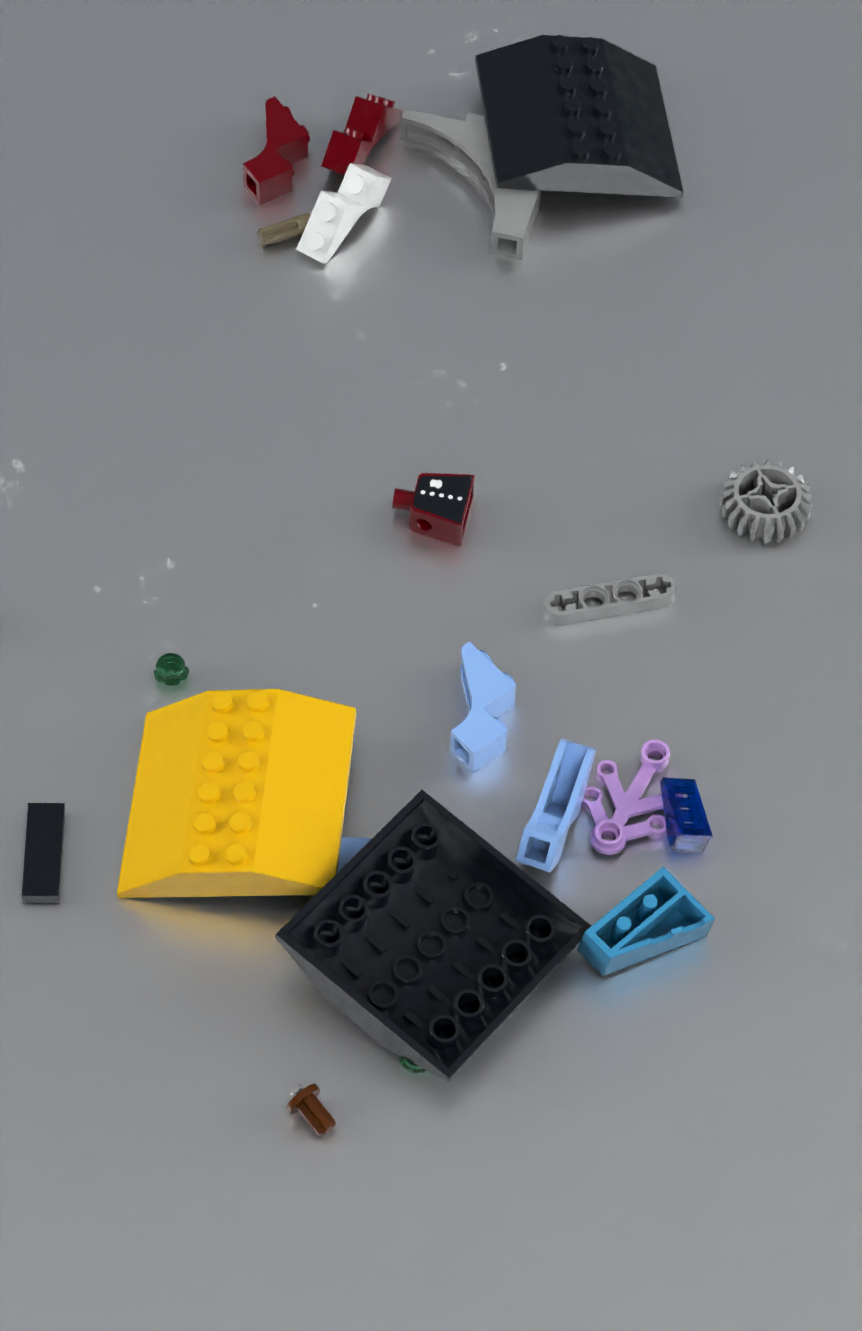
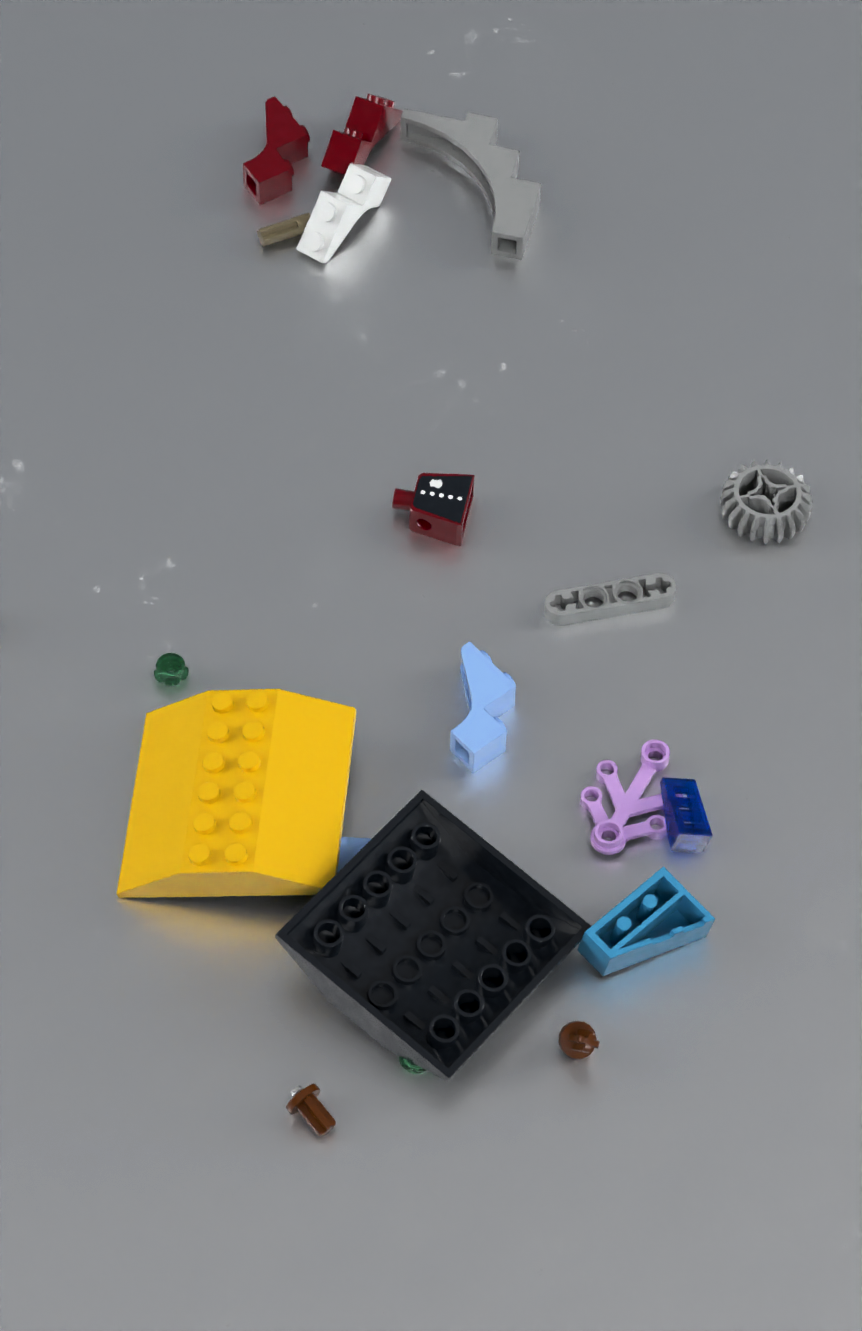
(43, 853): black tile -> none
(557, 806): light blue arch -> none
(576, 118): black slope -> none
(577, 1040): none -> reddish brown piece

